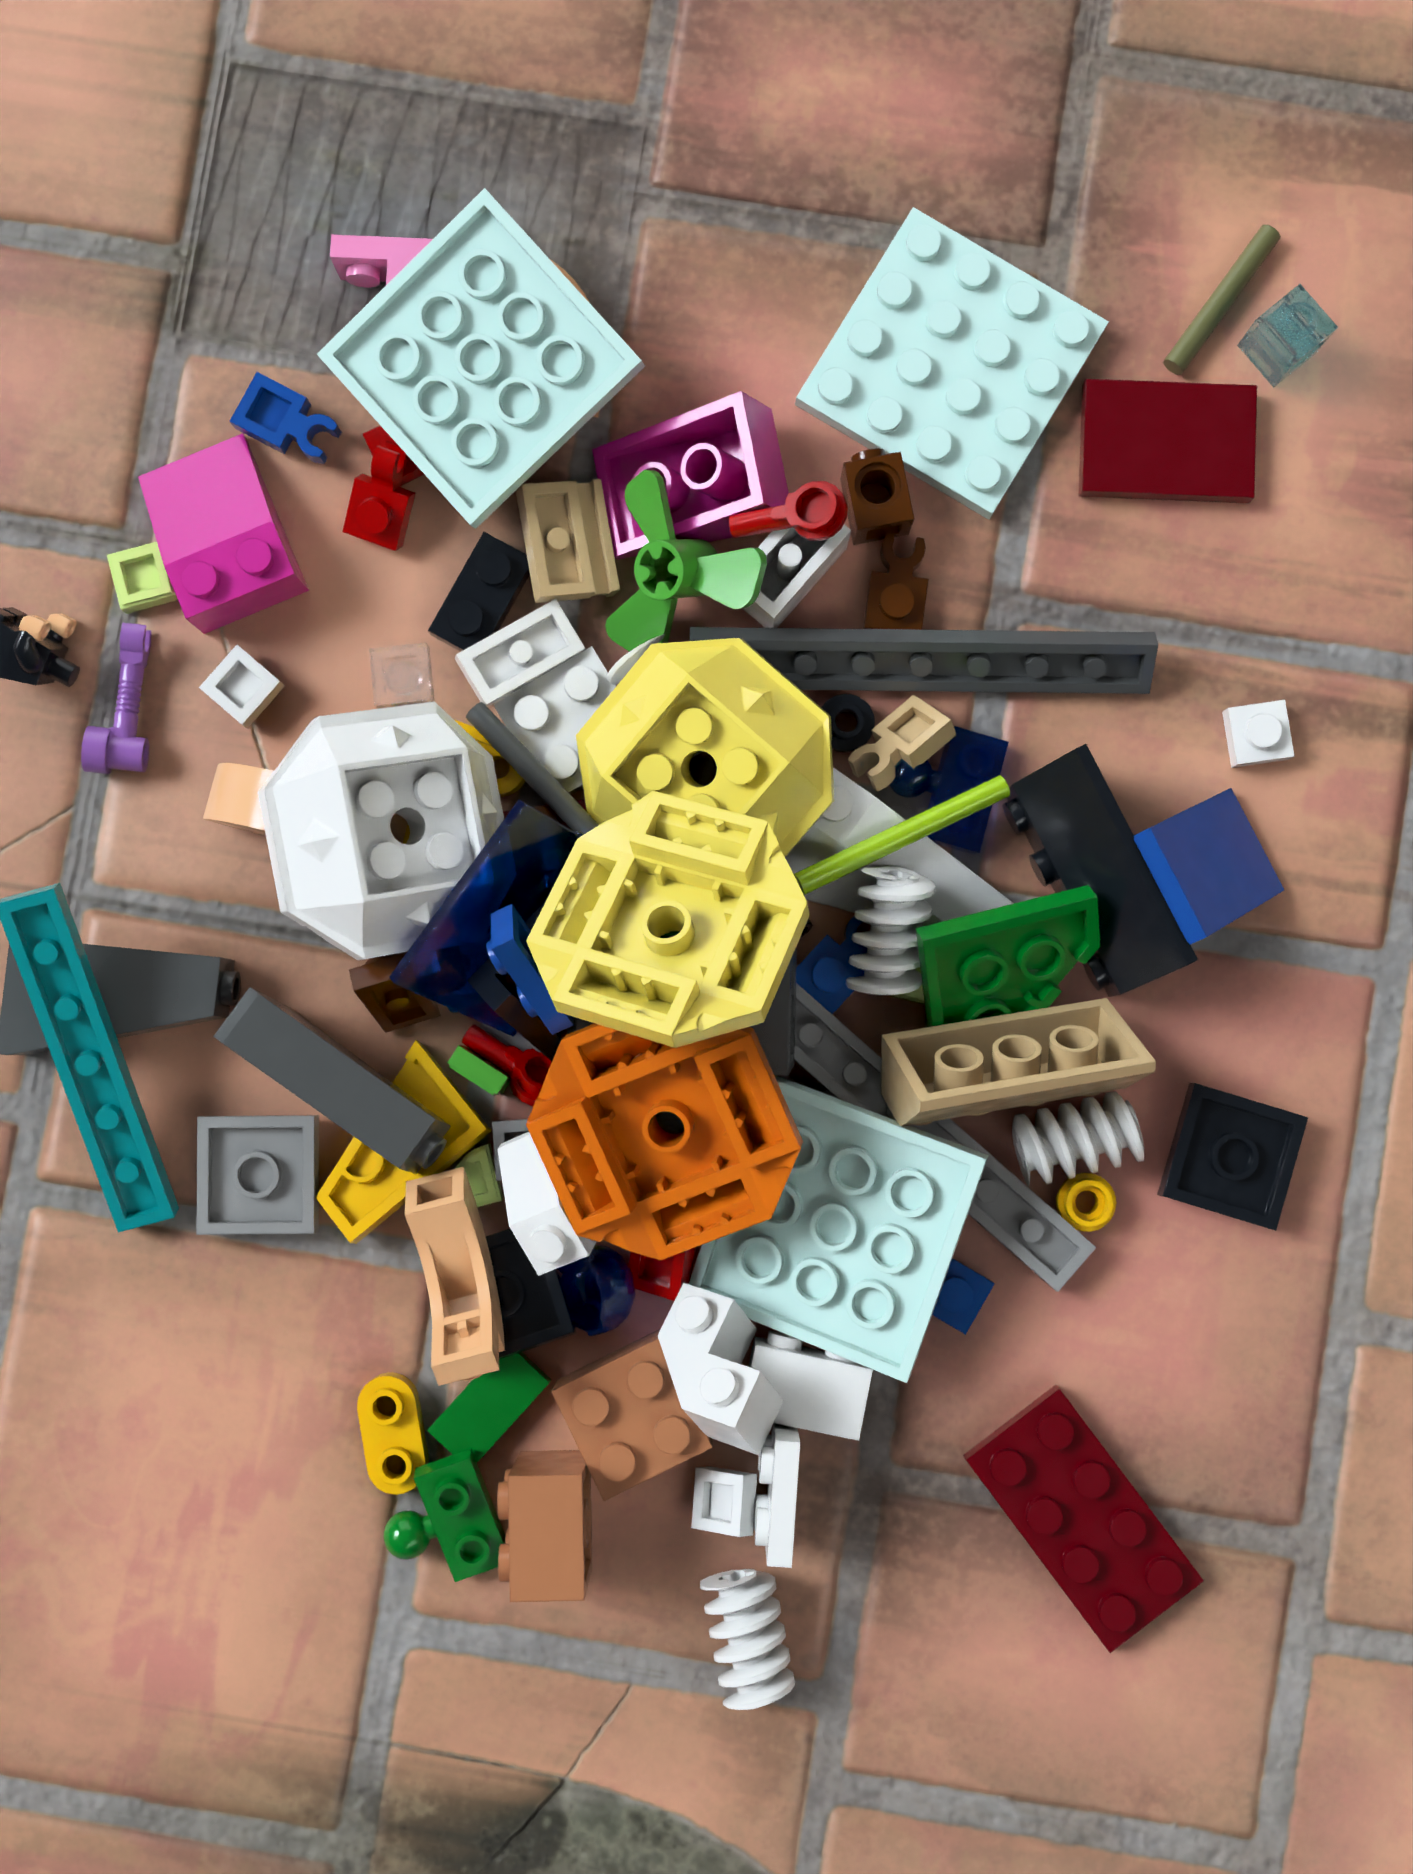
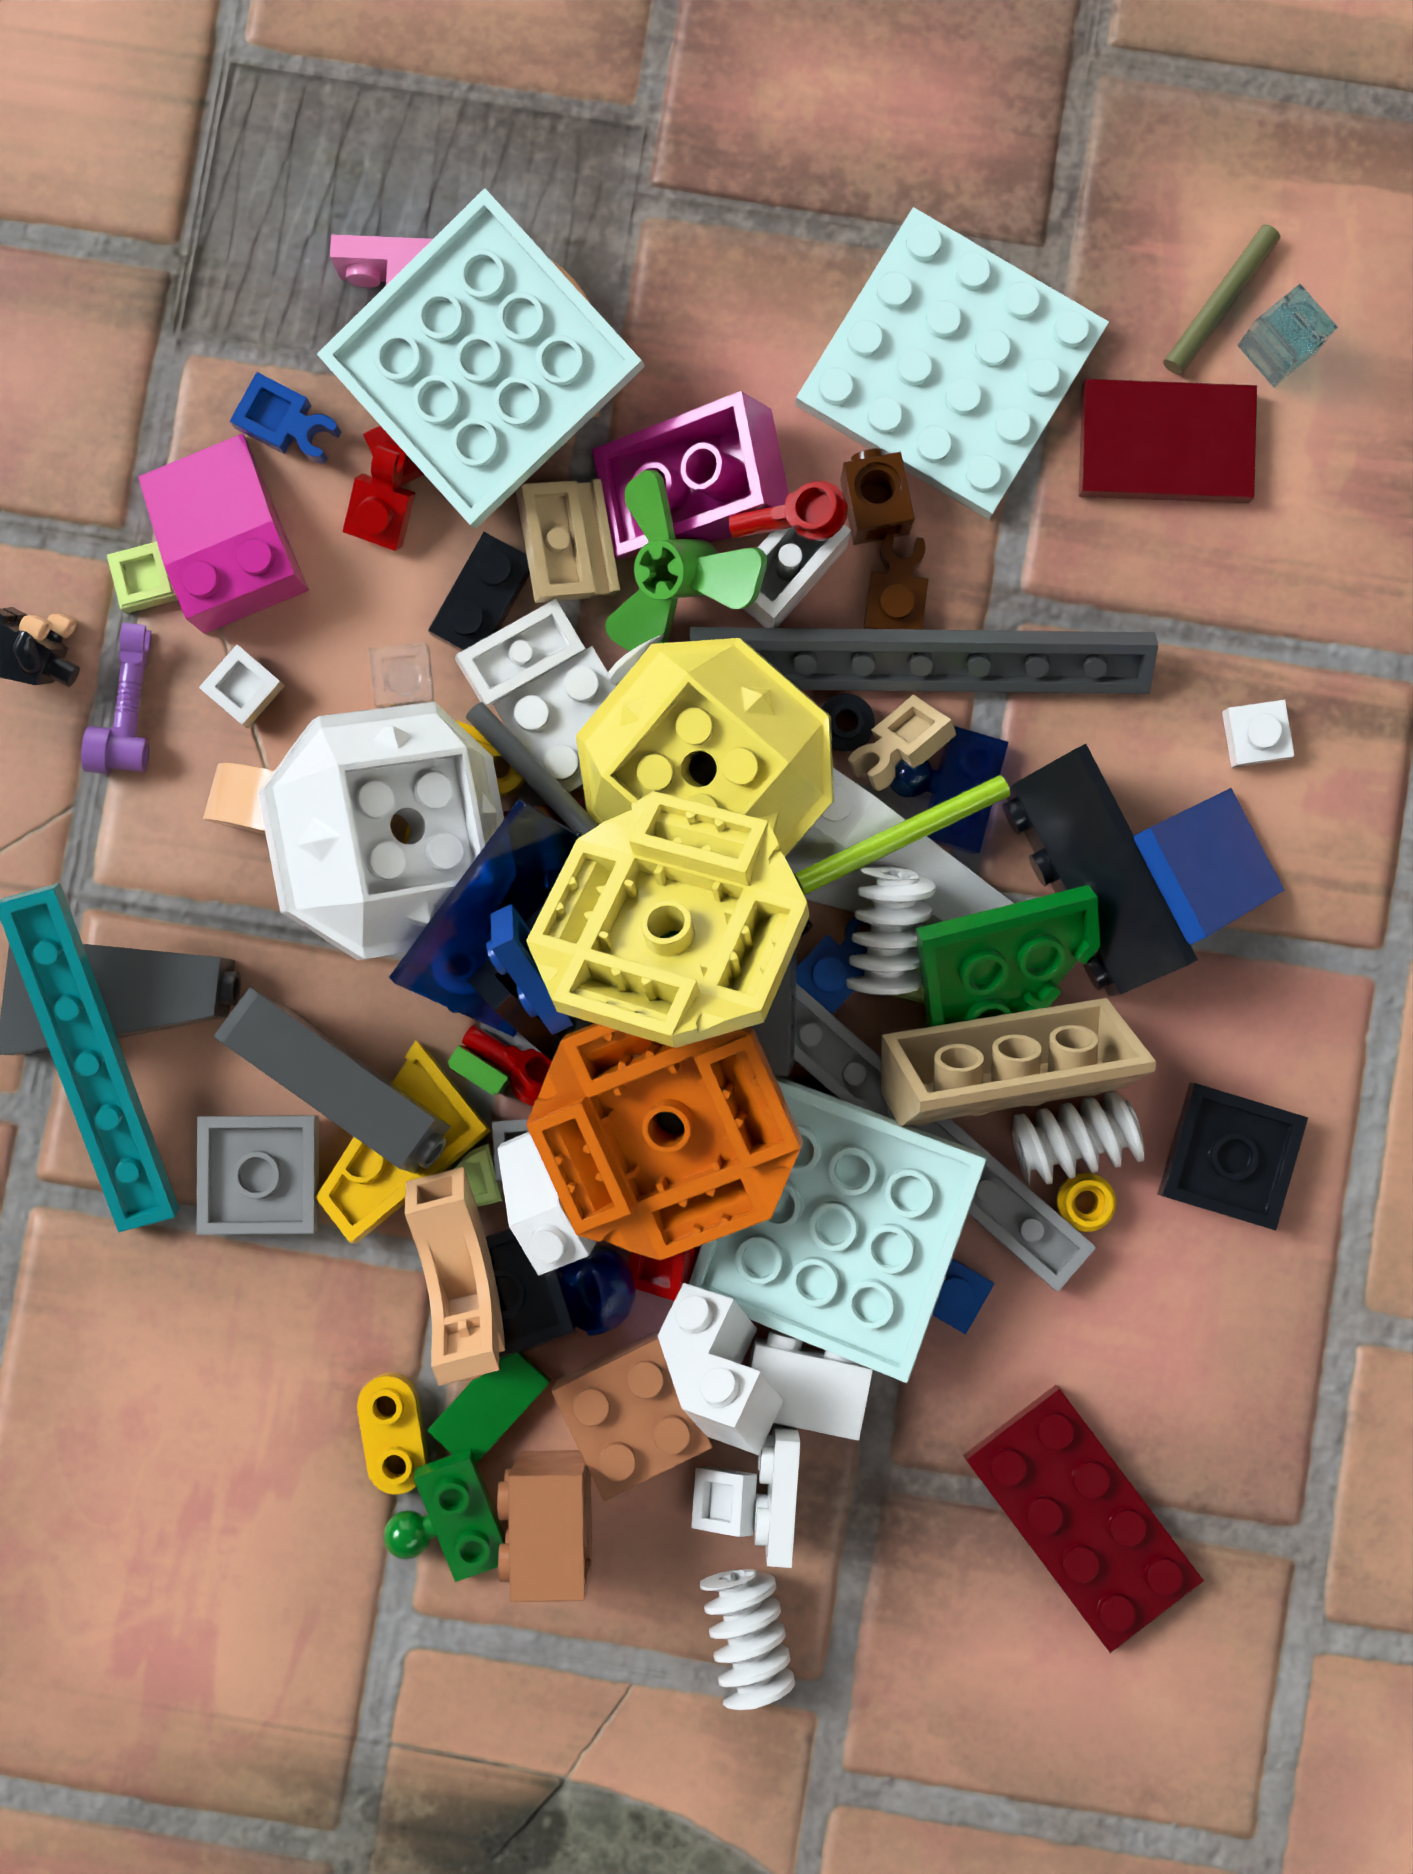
(387, 1002): reddish brown plate -> none

